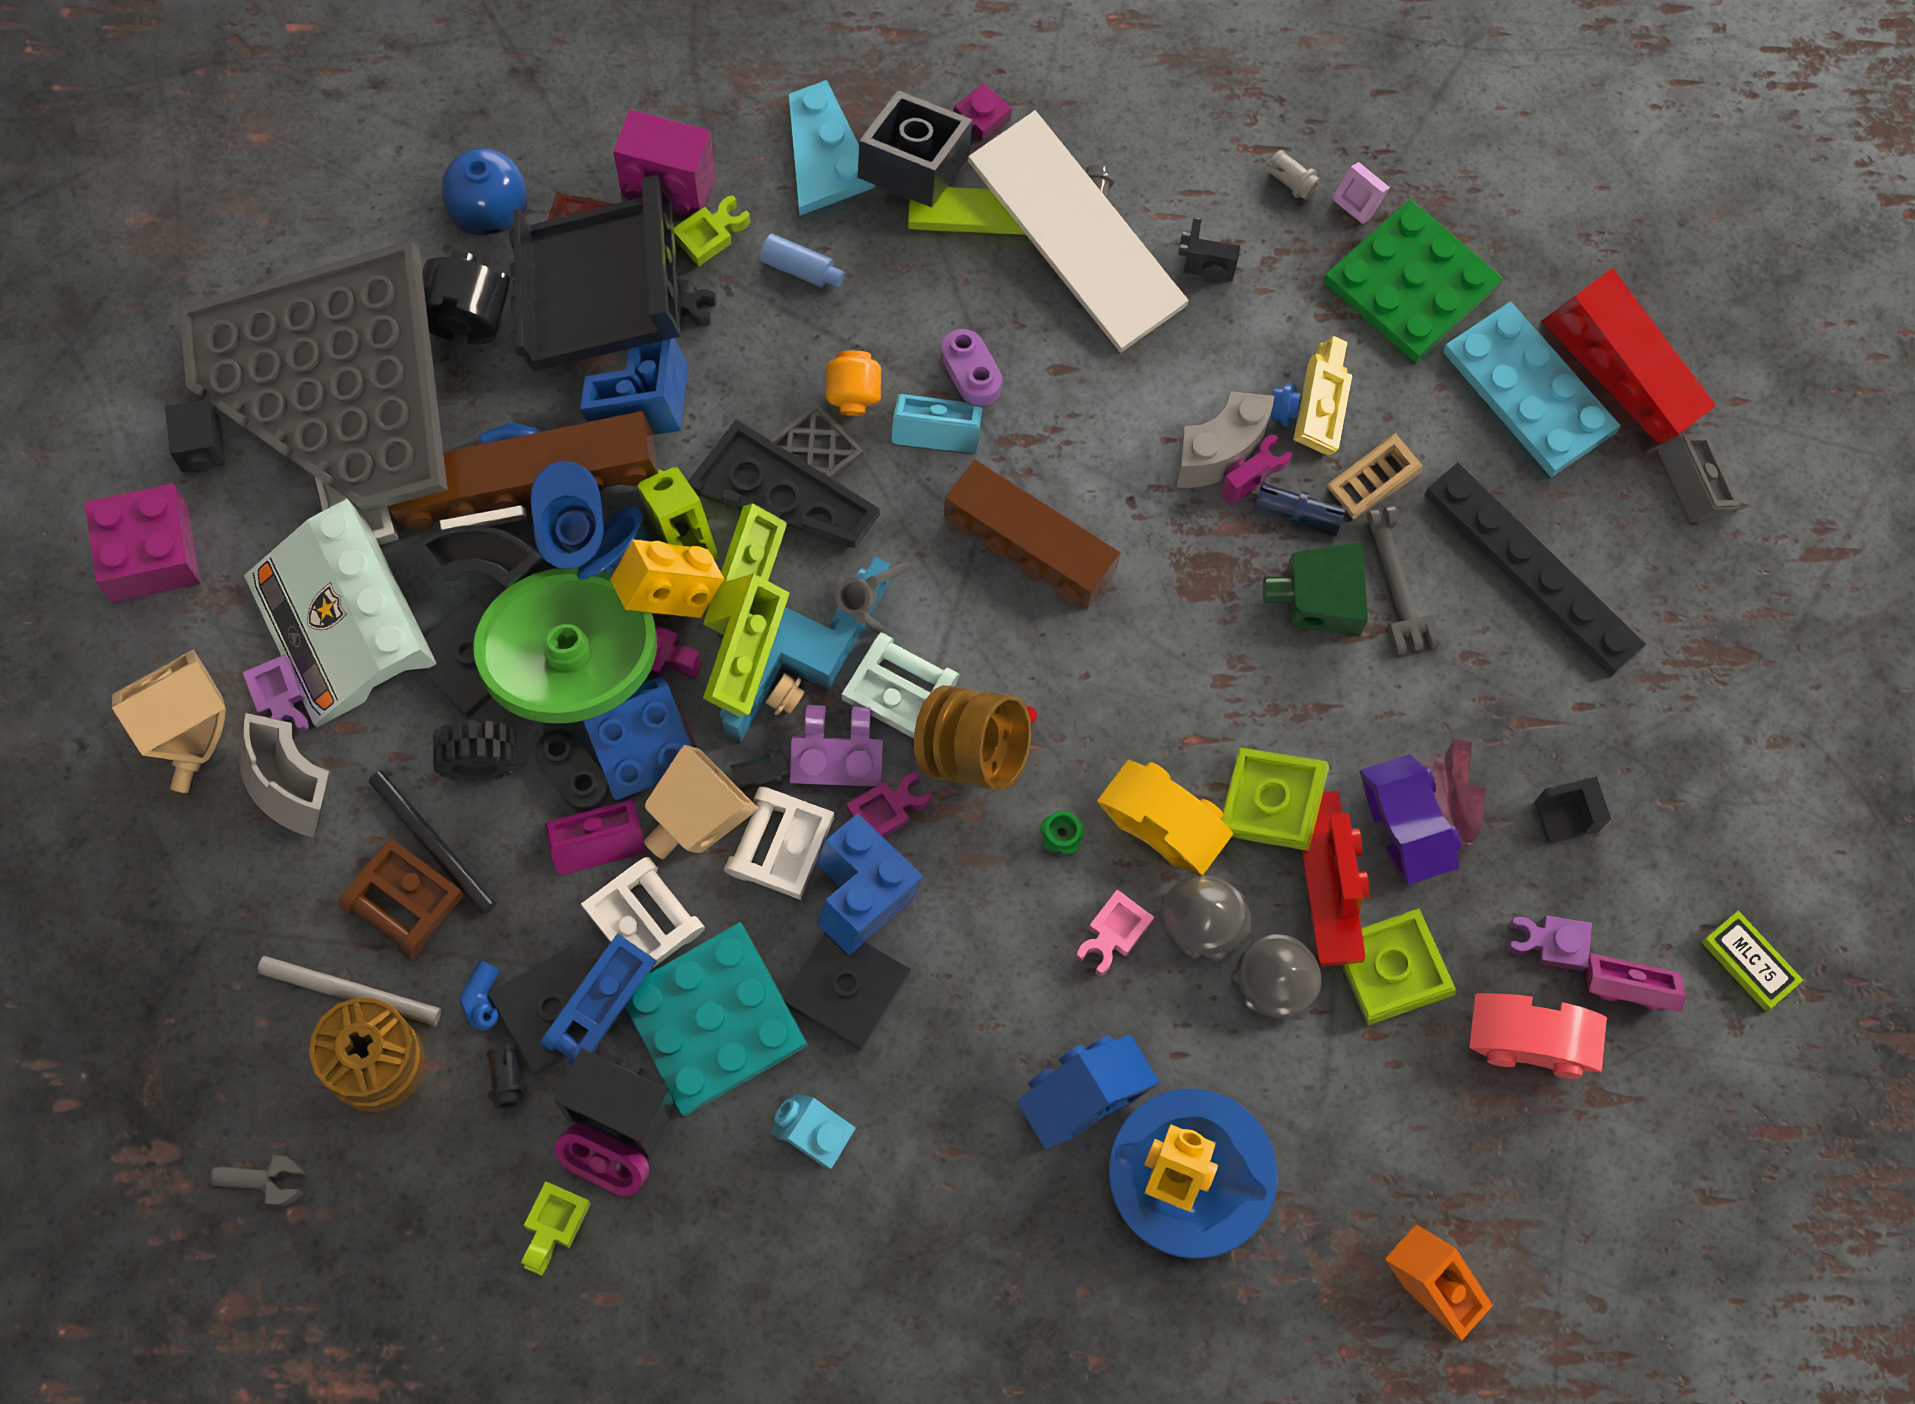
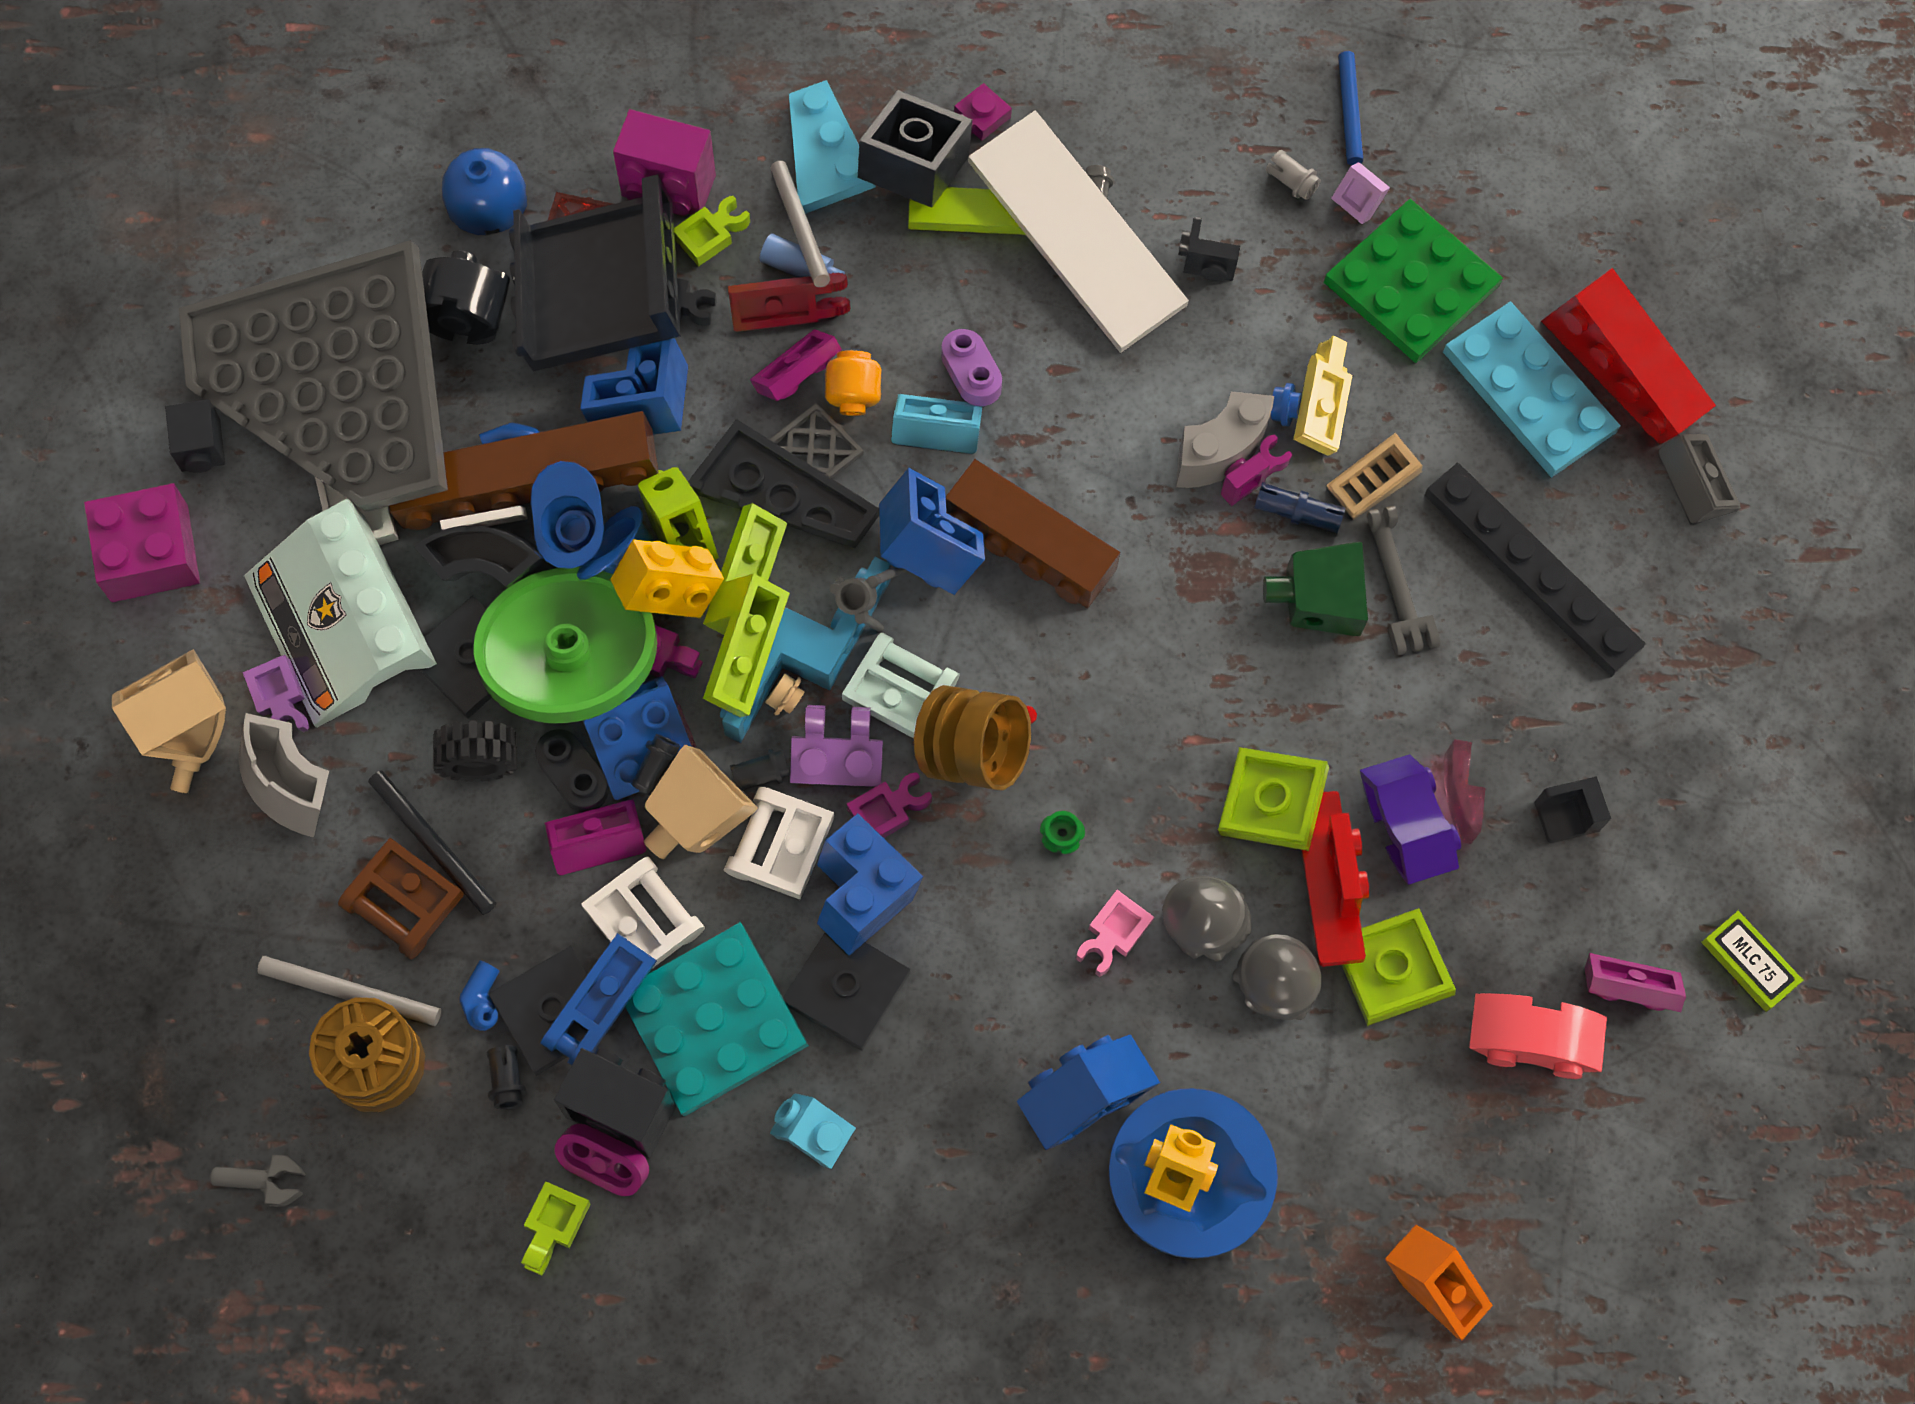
(655, 763): none -> black pin
(785, 302): none -> dark red hinge
(787, 371): none -> magenta plate
(800, 224): none -> light grey bar
(925, 538): none -> blue brick
(1165, 816): yellow brick -> none
(1350, 107): none -> blue bar
(1558, 940): medium lavender plate -> none

